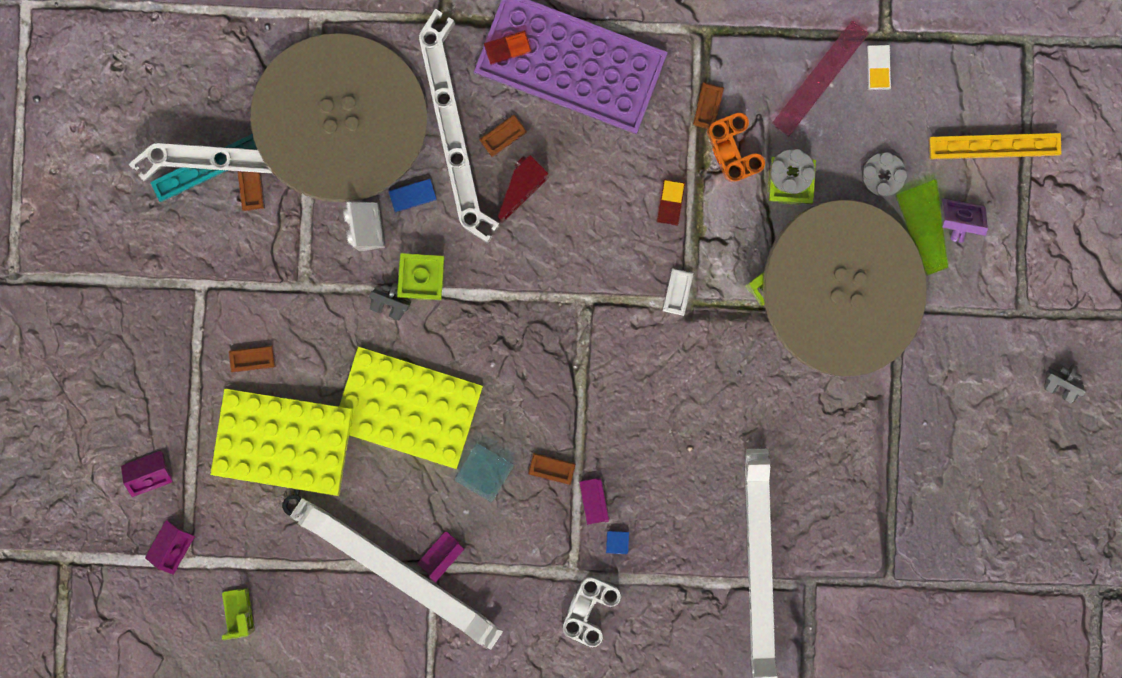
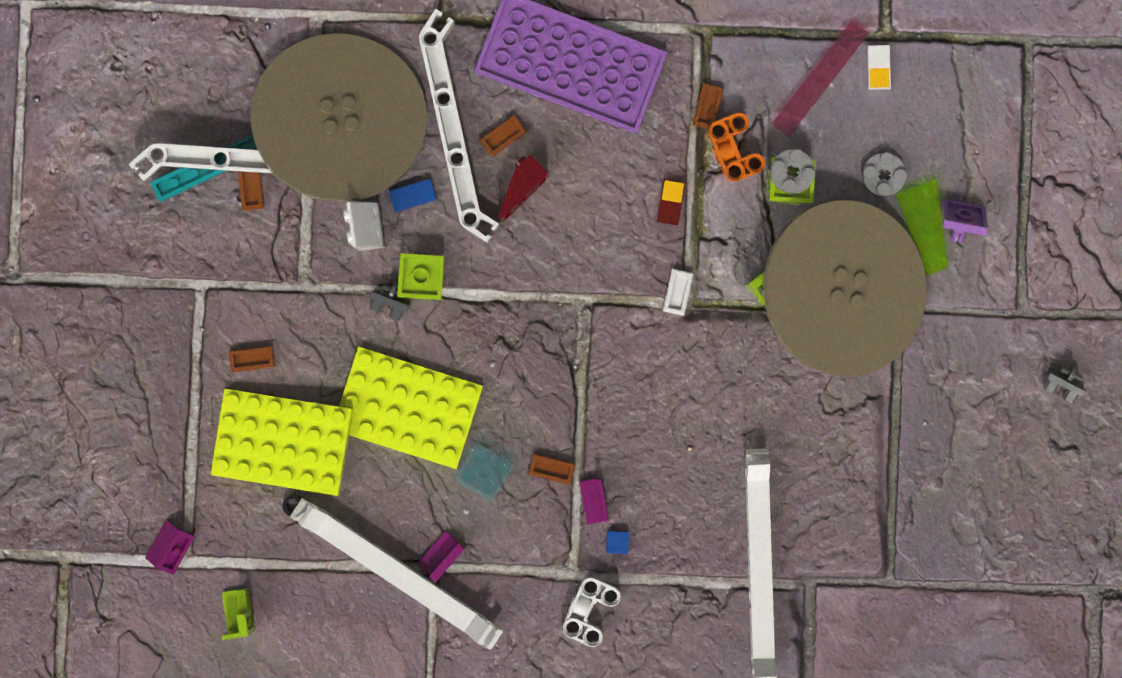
(145, 474): magenta panel -> none
(507, 47): clear red tile -> none
(995, 146): yellow plate -> none

